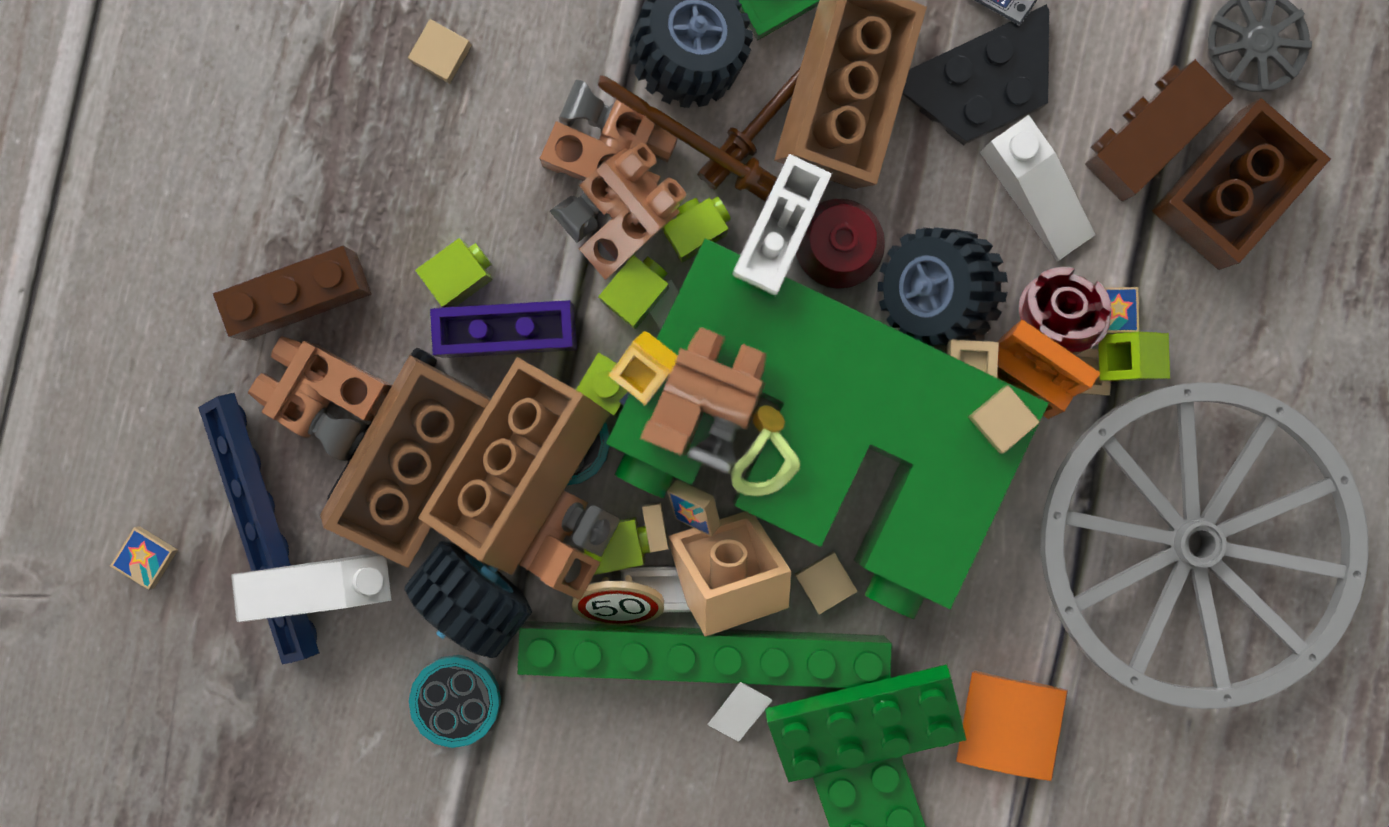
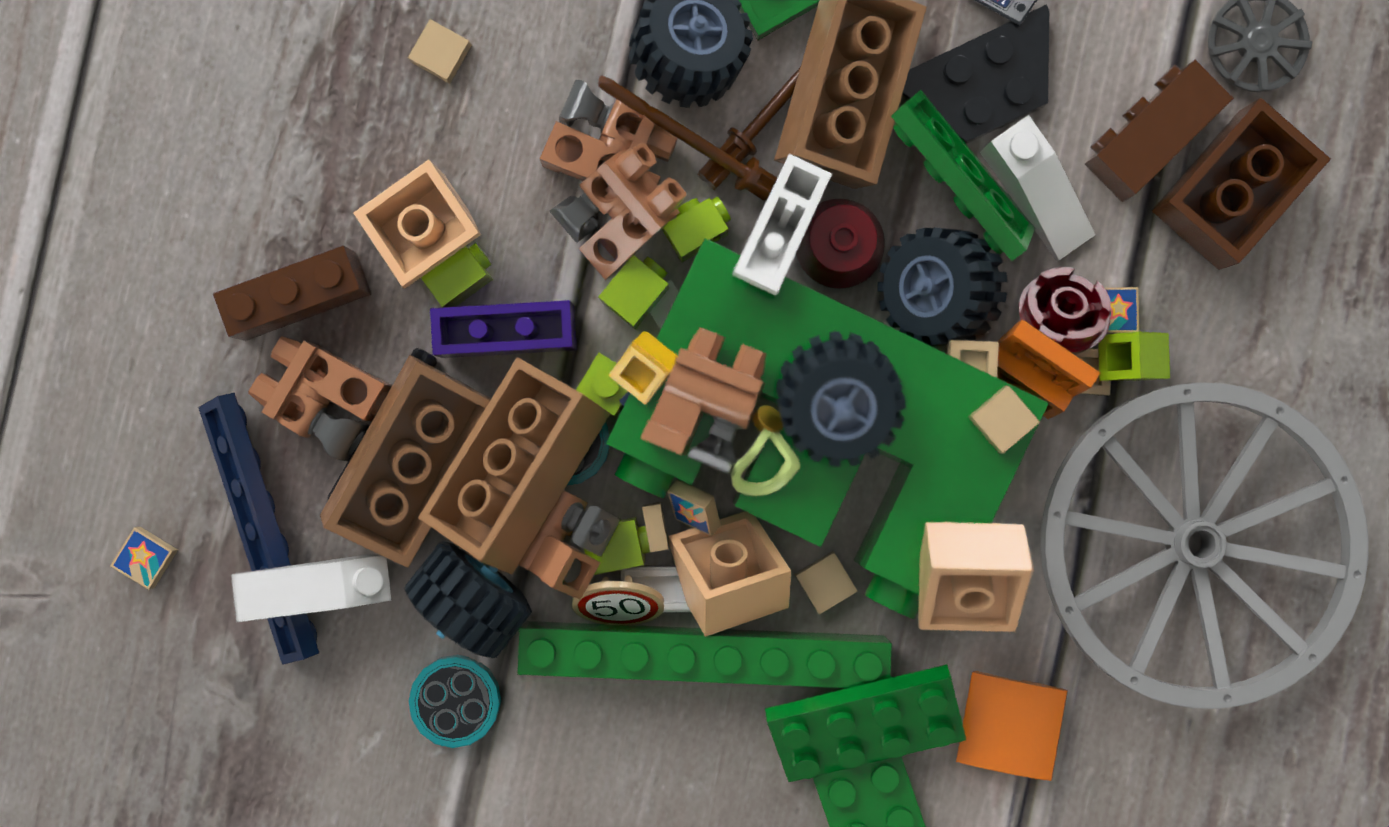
(417, 223): none -> light nougat slope
(739, 711): white sticker -> none
(840, 399): none -> black wheel
(954, 162): none -> green plate
(973, 576): none -> light nougat slope

